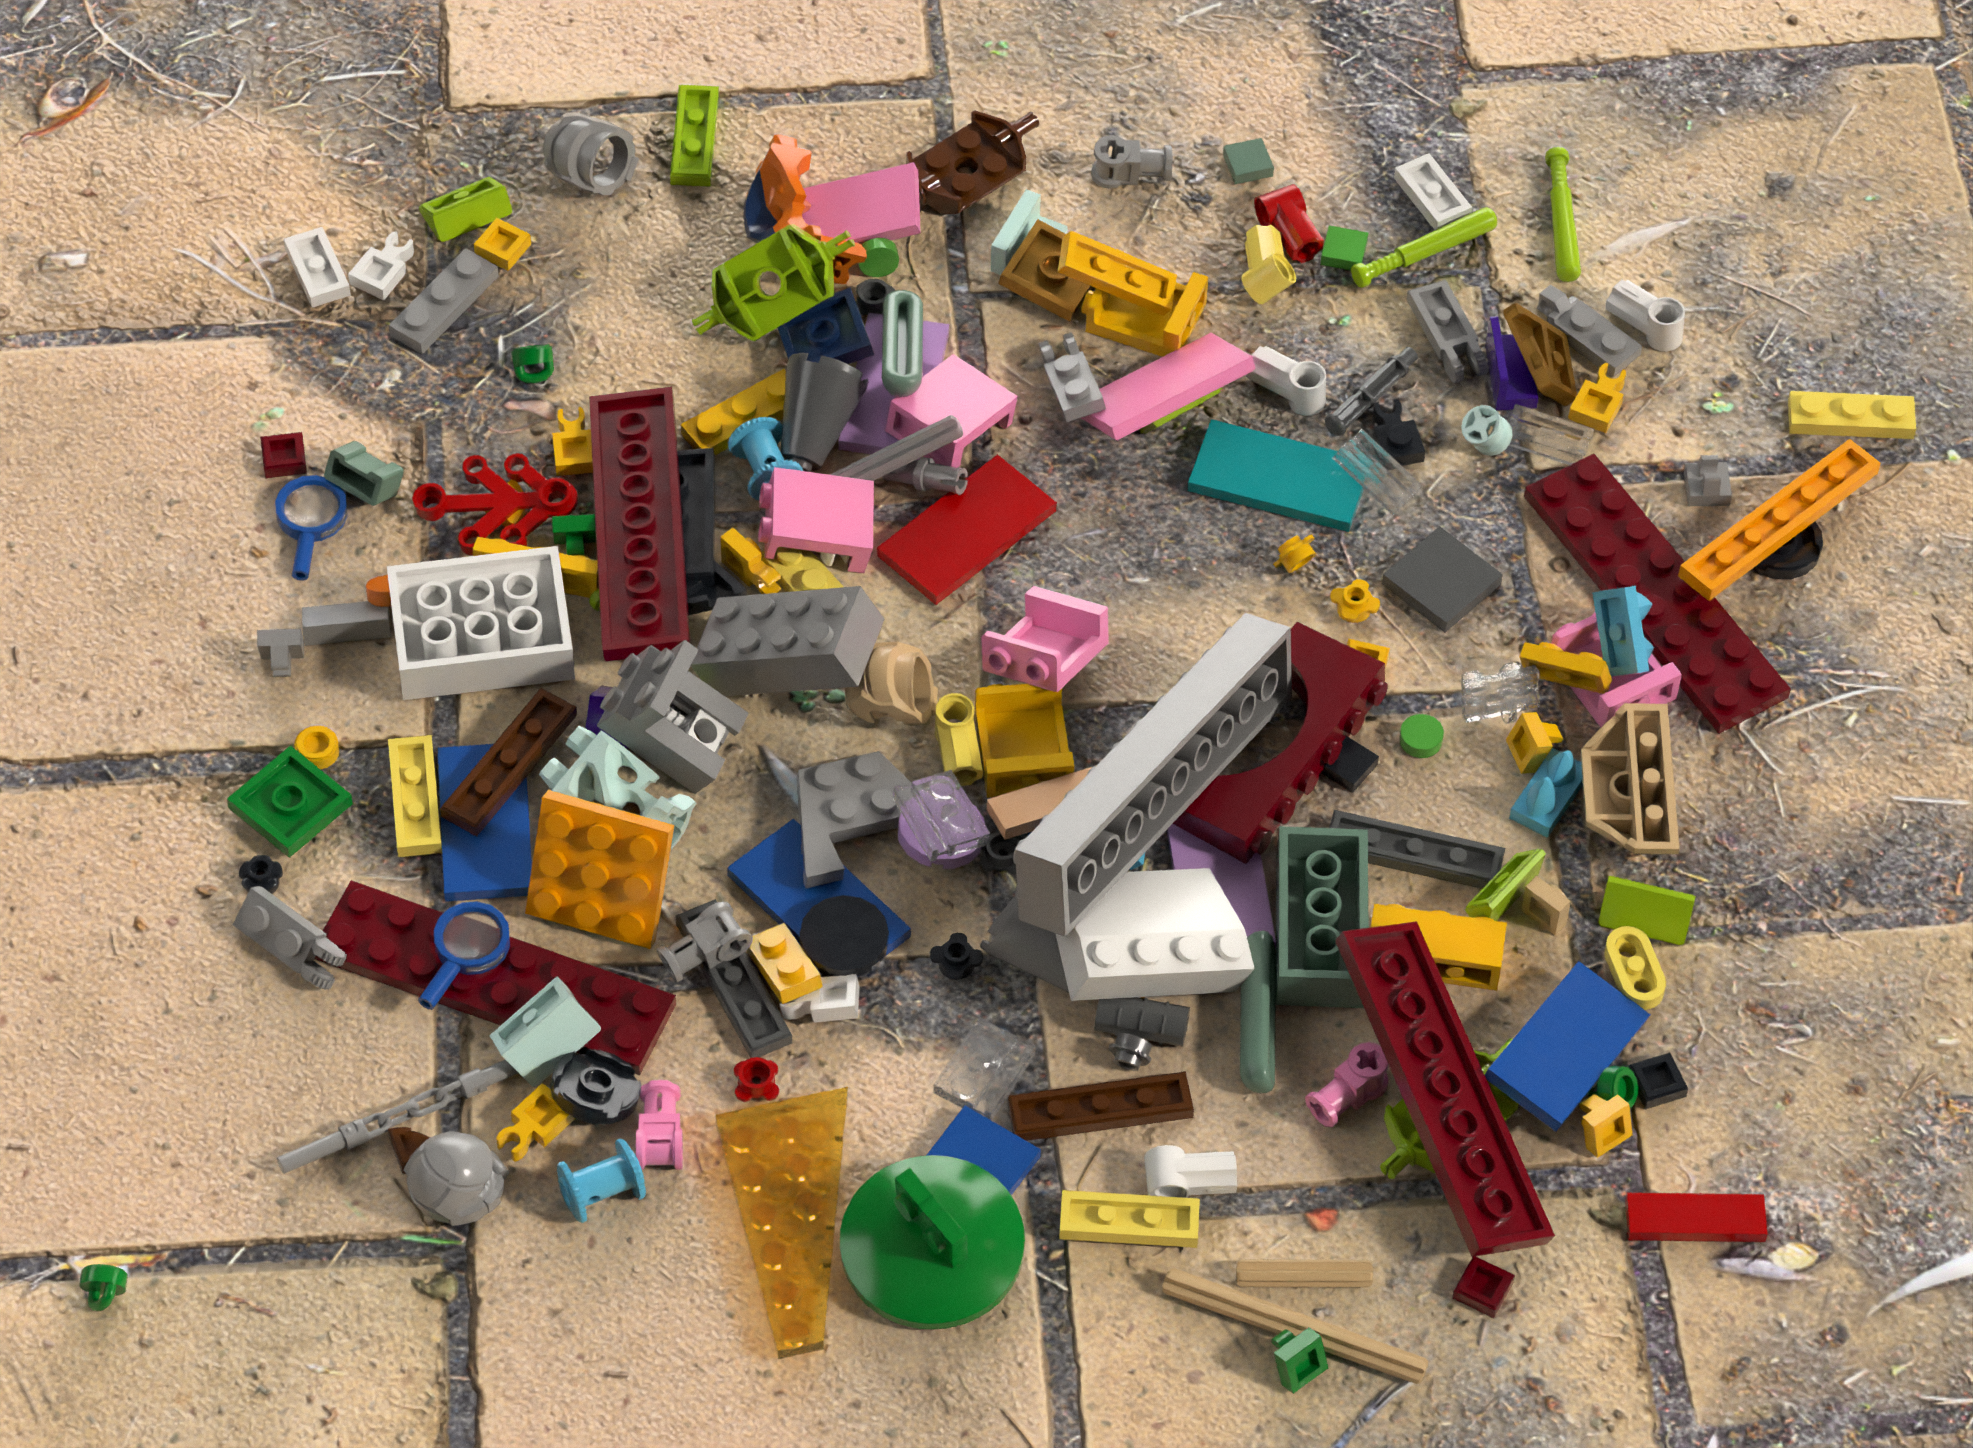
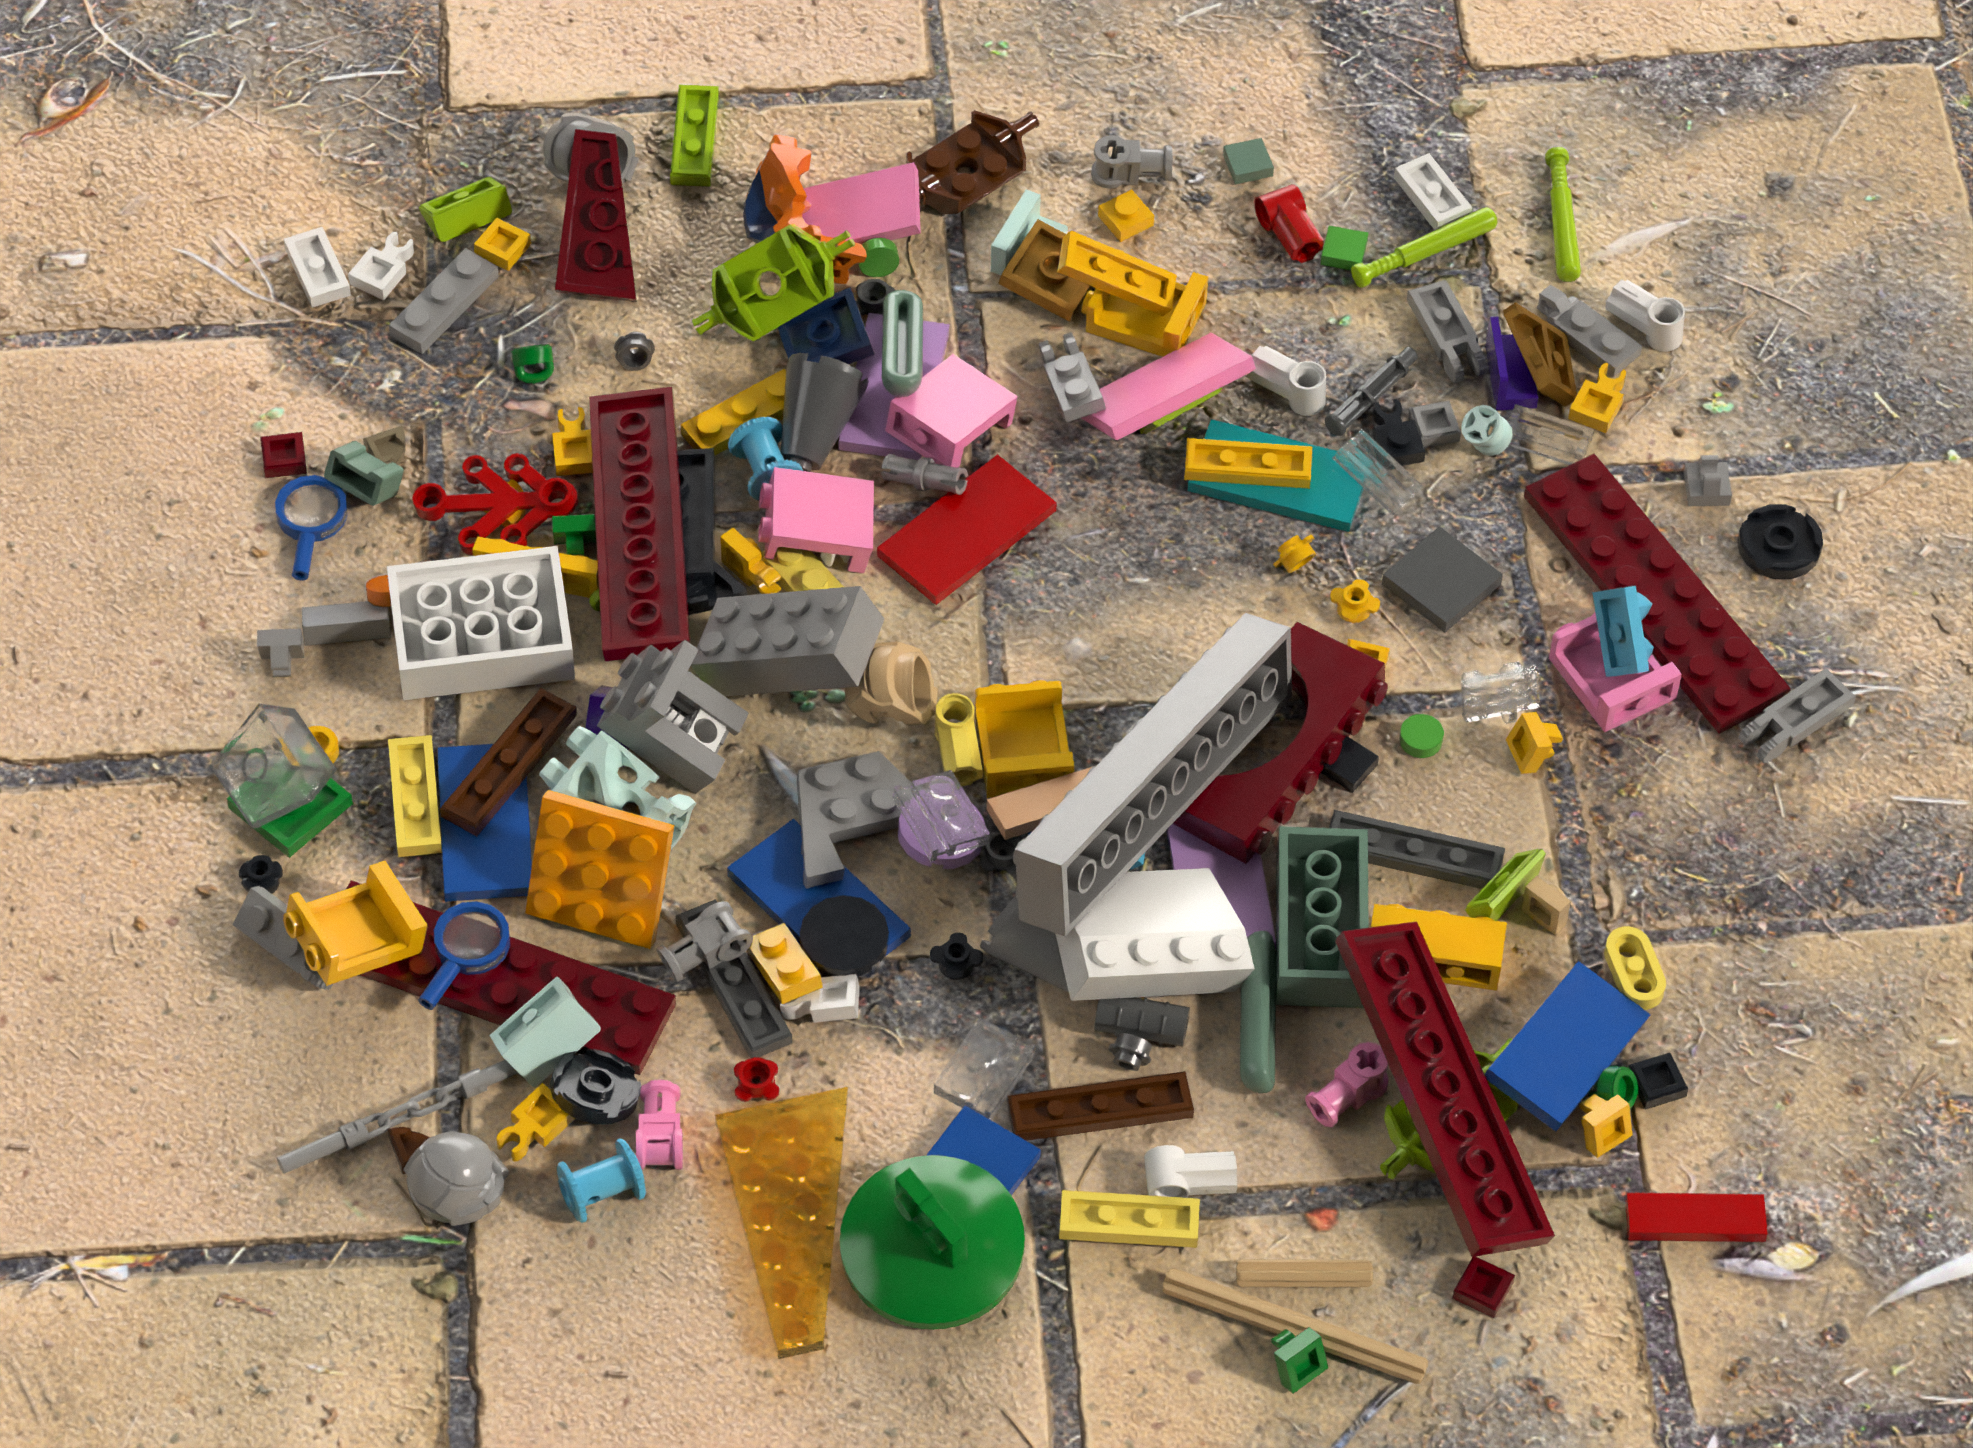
(104, 1281): green tile -> none
(272, 765): none -> clear slope
(357, 927): none -> yellow panel
(387, 445): none -> dark tan tile
(595, 233): none -> dark red wing
(634, 358): none -> flat silver plate
(904, 450): light grey axle -> none
(1049, 642): bright pink panel -> none
(1126, 215): none -> yellow plate
(1248, 463): none -> yellow tile
(1268, 268): light yellow piece -> none
(1435, 423): none -> light grey tile
(1548, 793): medium azure tile -> none
(1555, 665): yellow plate -> none
(1632, 780): tan wedge -> none
(1652, 909): lime slope -> none
(1778, 519): light orange plate -> none
(1798, 714): none -> light grey hinge
(1851, 415): light yellow plate -> none

